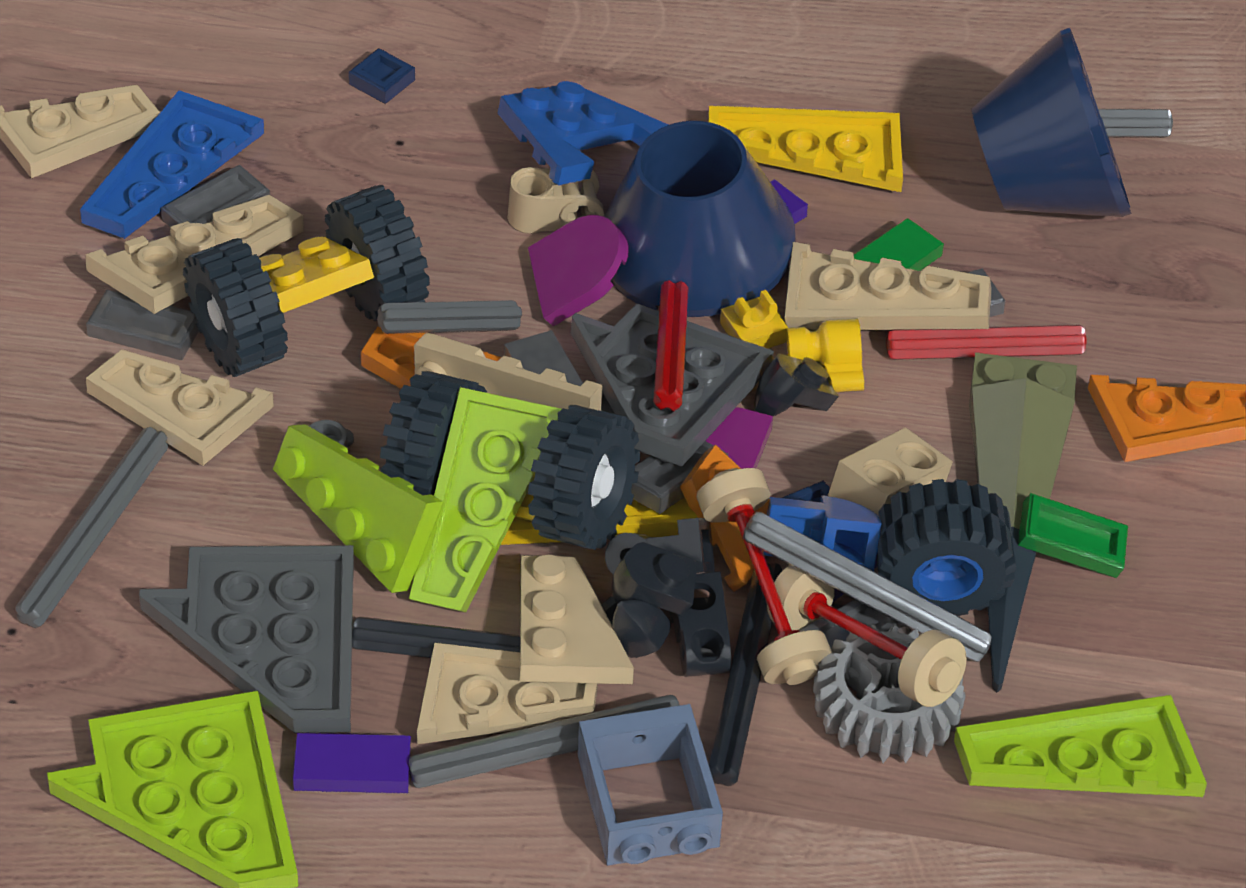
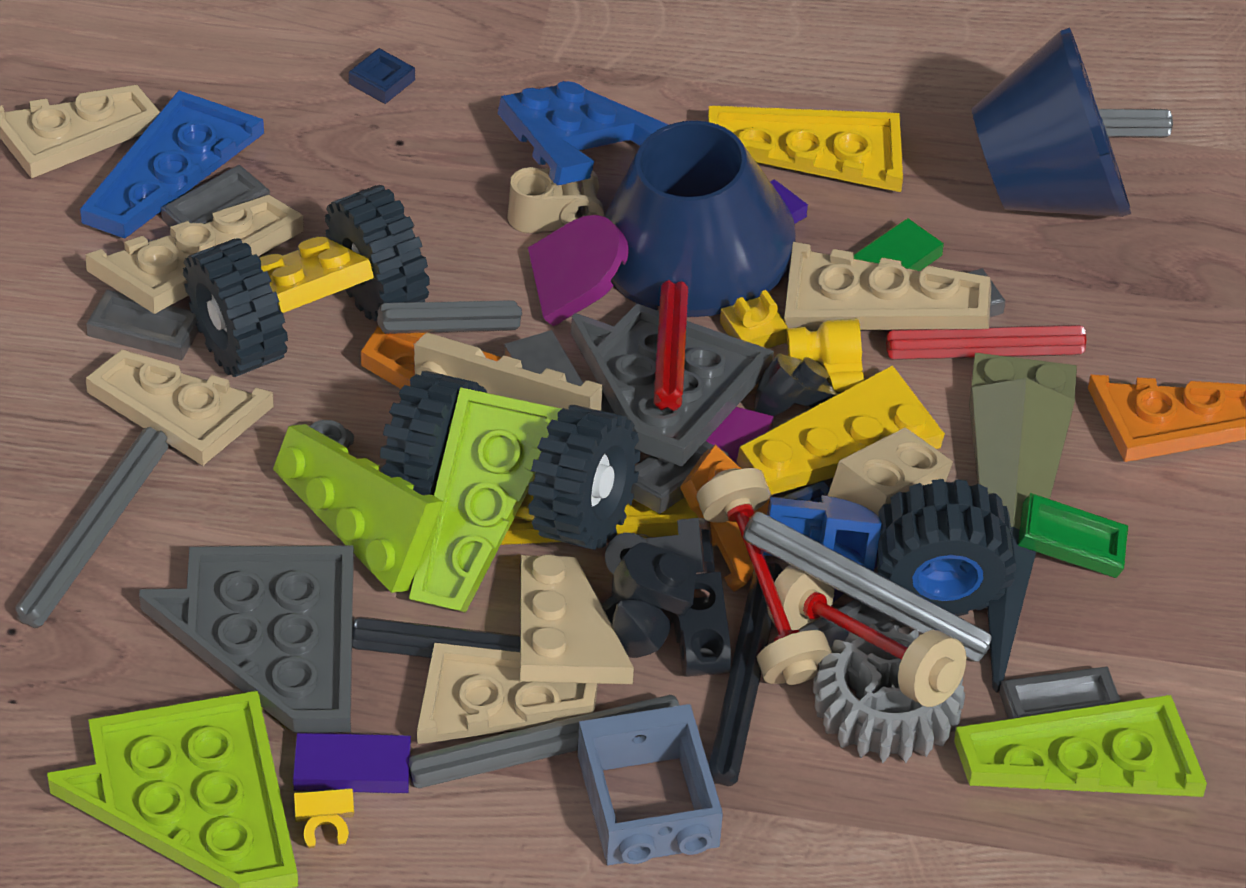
(324, 808): none -> yellow tile
(816, 440): none -> yellow wing
(1058, 692): none -> flat silver tile

